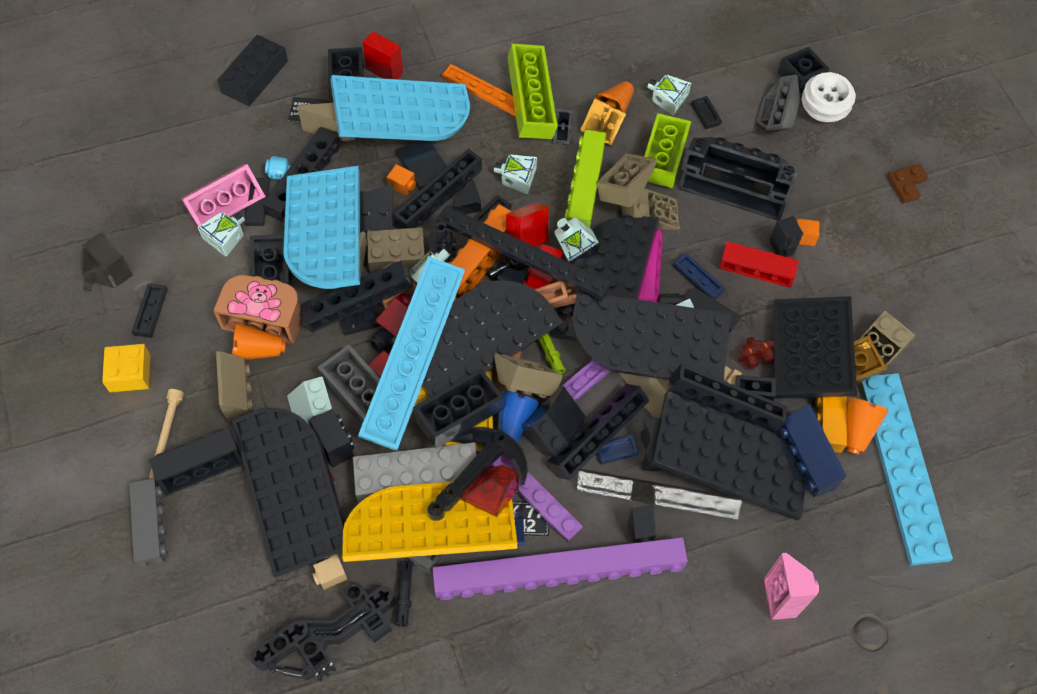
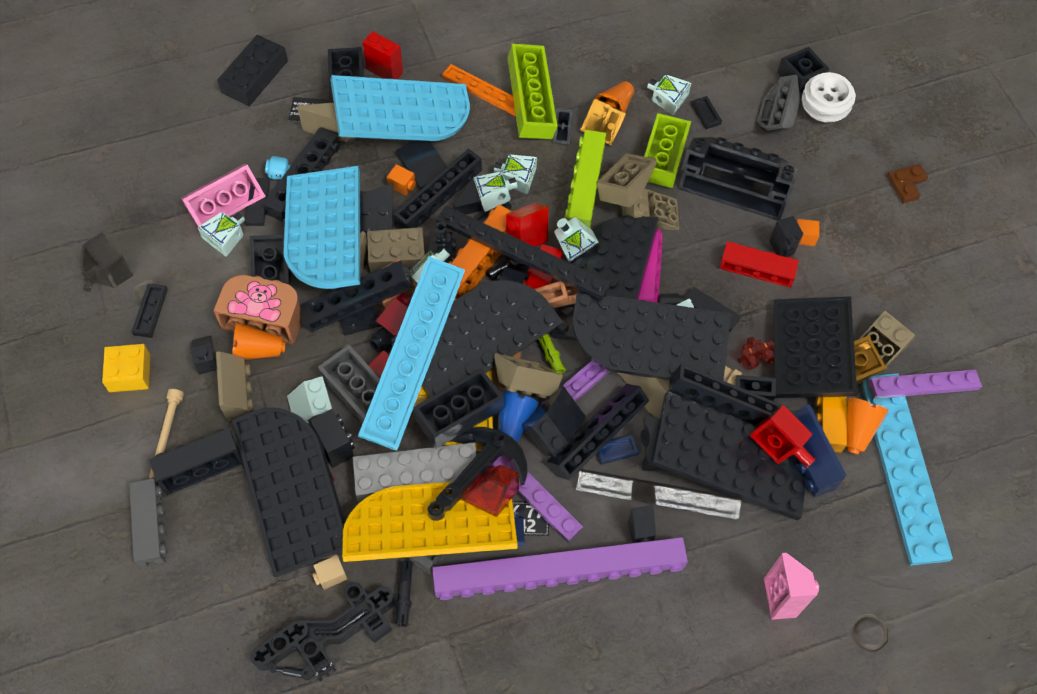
(203, 355): none -> black slope
(494, 189): none -> light aqua torso
(698, 276): dark blue tile -> none
(783, 436): none -> red brick
(924, 384): none -> medium lavender plate

